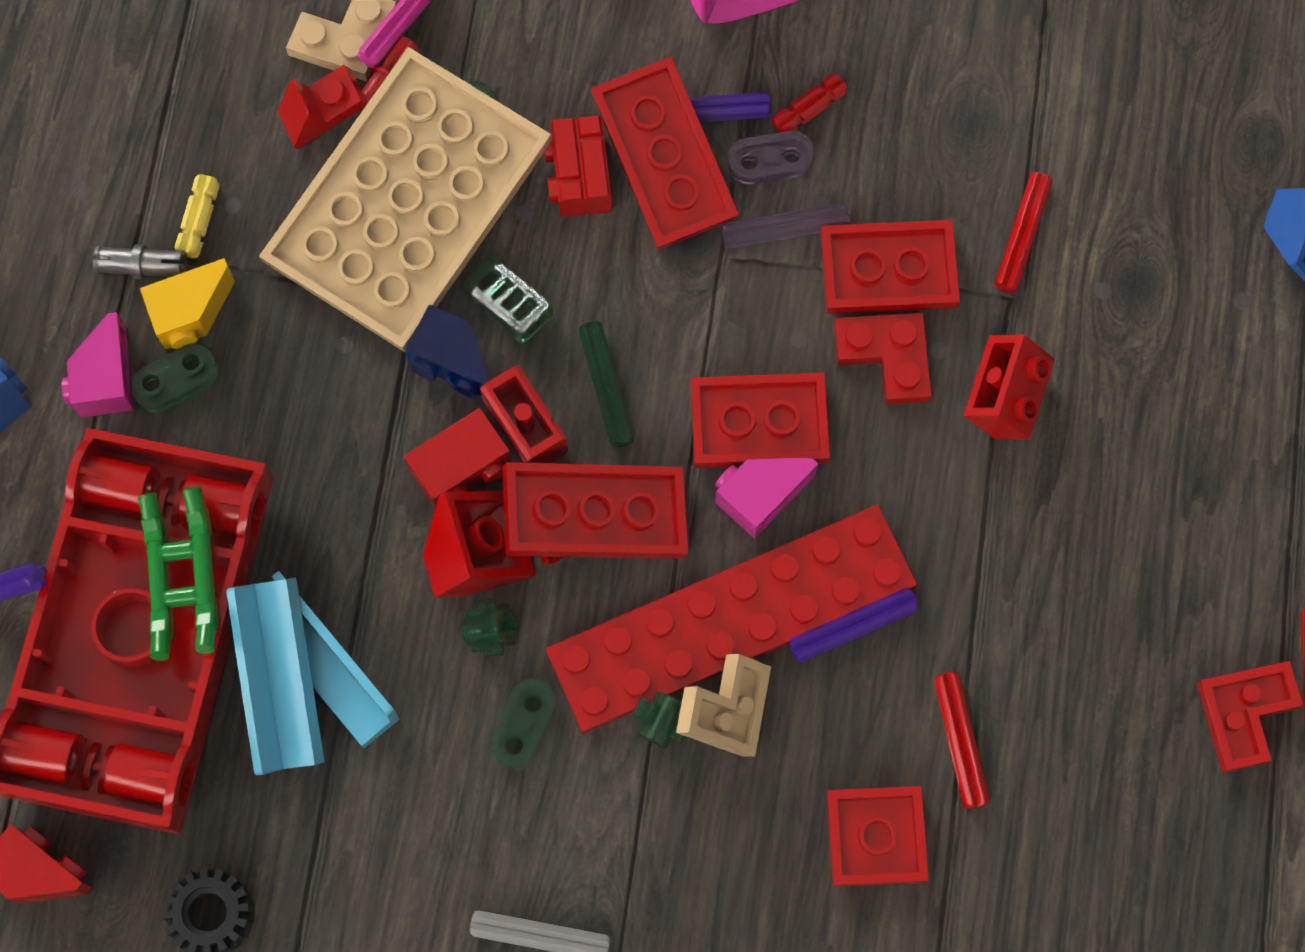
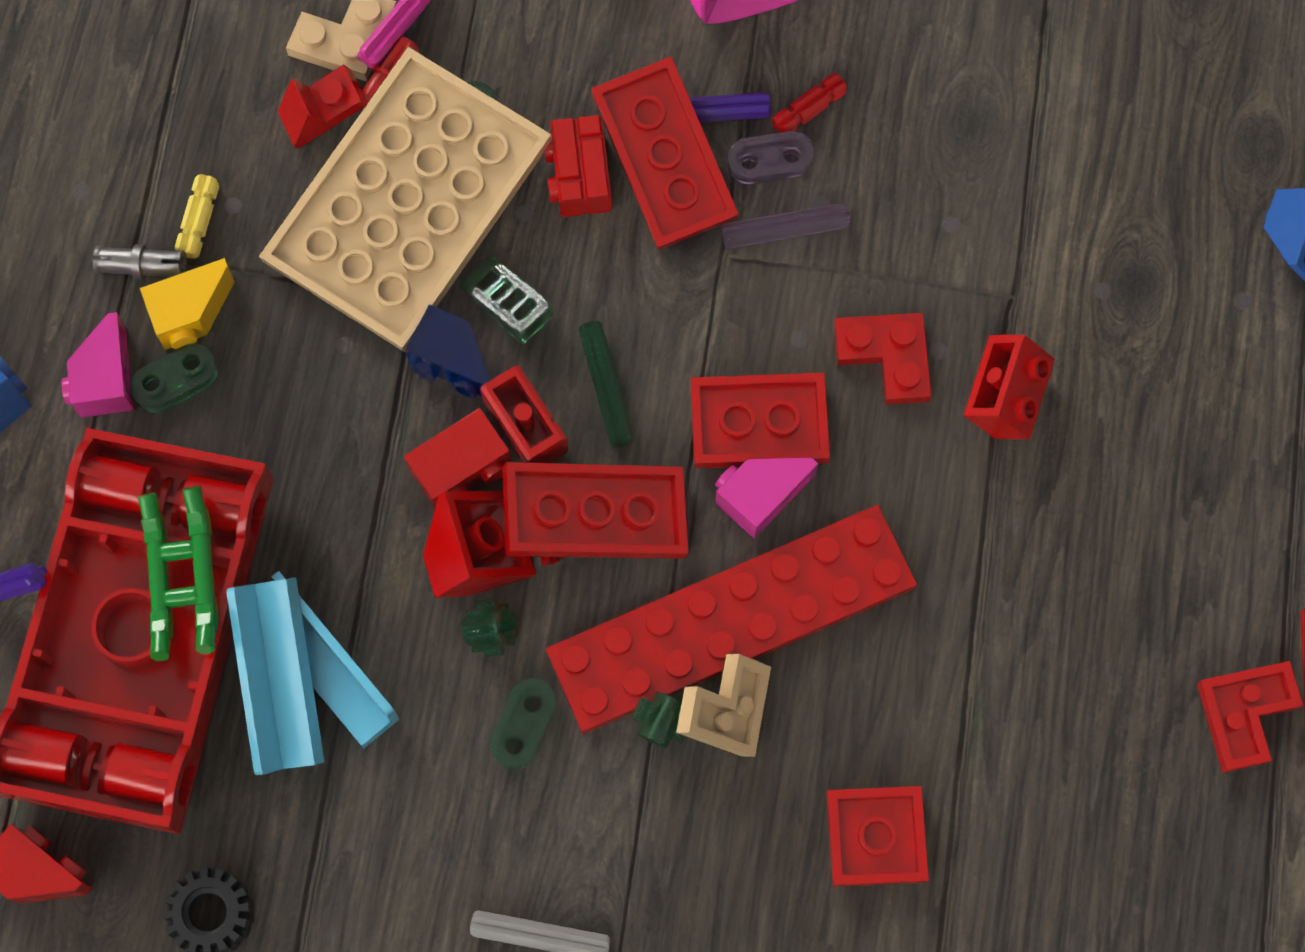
(853, 625): dark purple axle -> none
(889, 267): red plate -> none
(961, 740): red axle -> none
(1023, 232): red axle -> none

